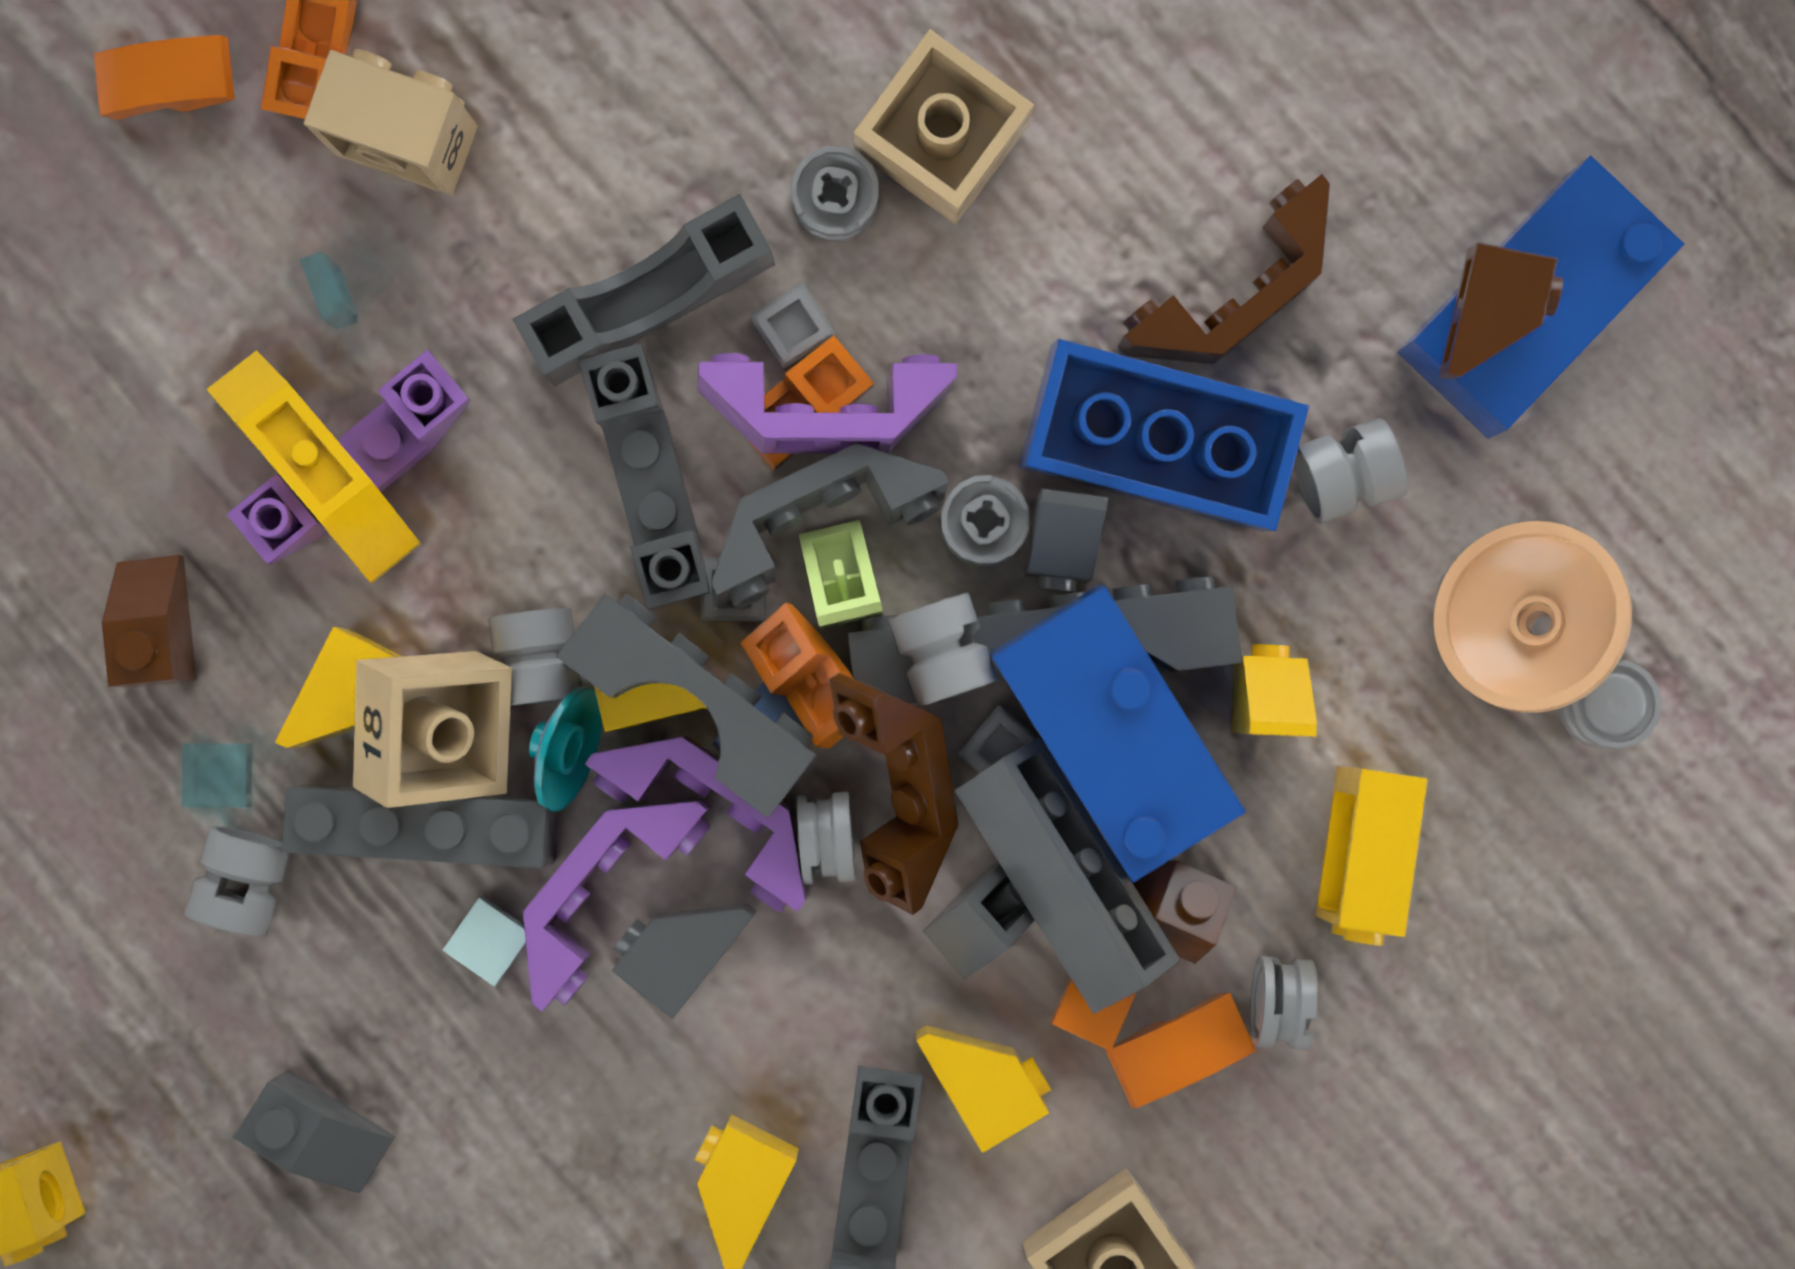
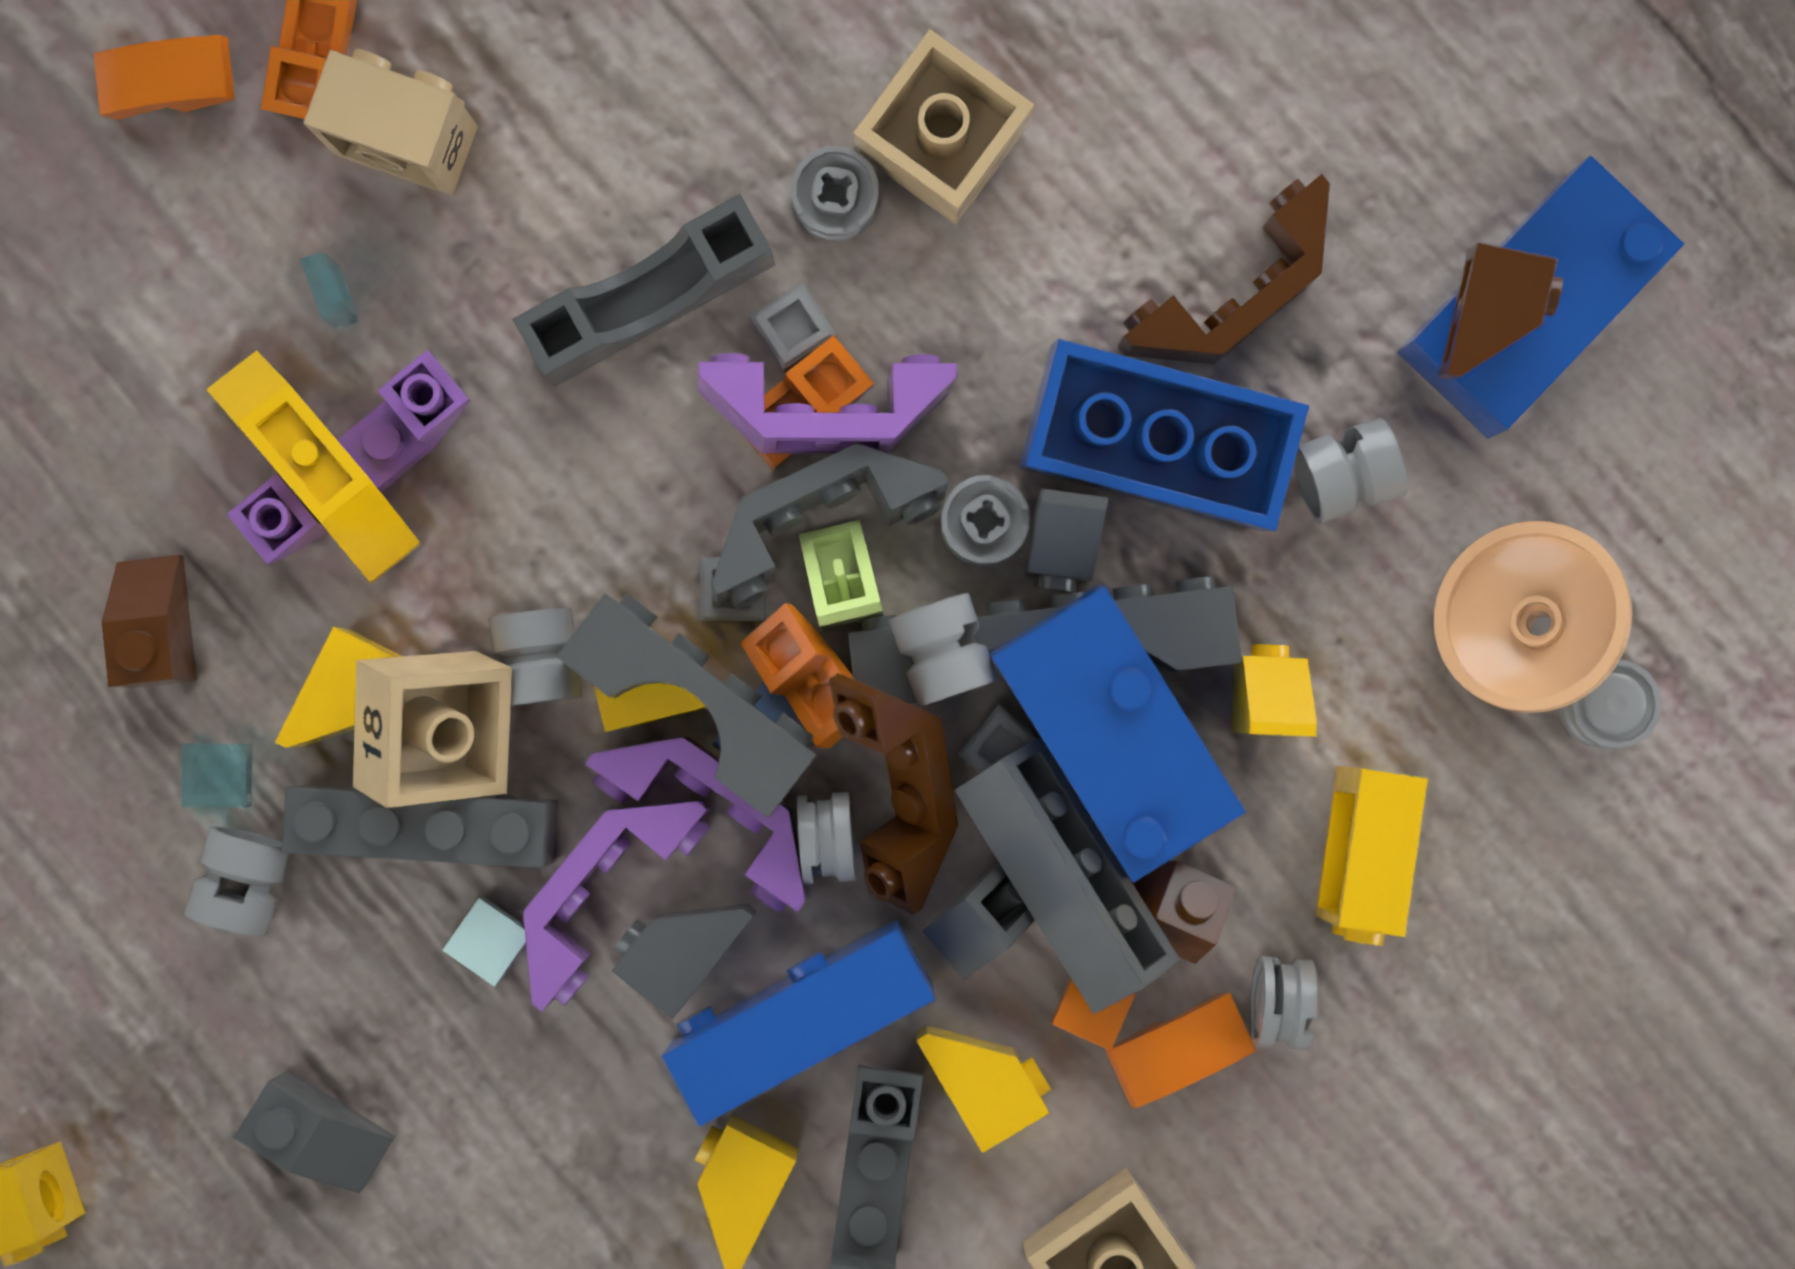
(564, 747): teal dish -> none
(647, 475): dark grey slope -> none
(796, 1021): none -> blue brick

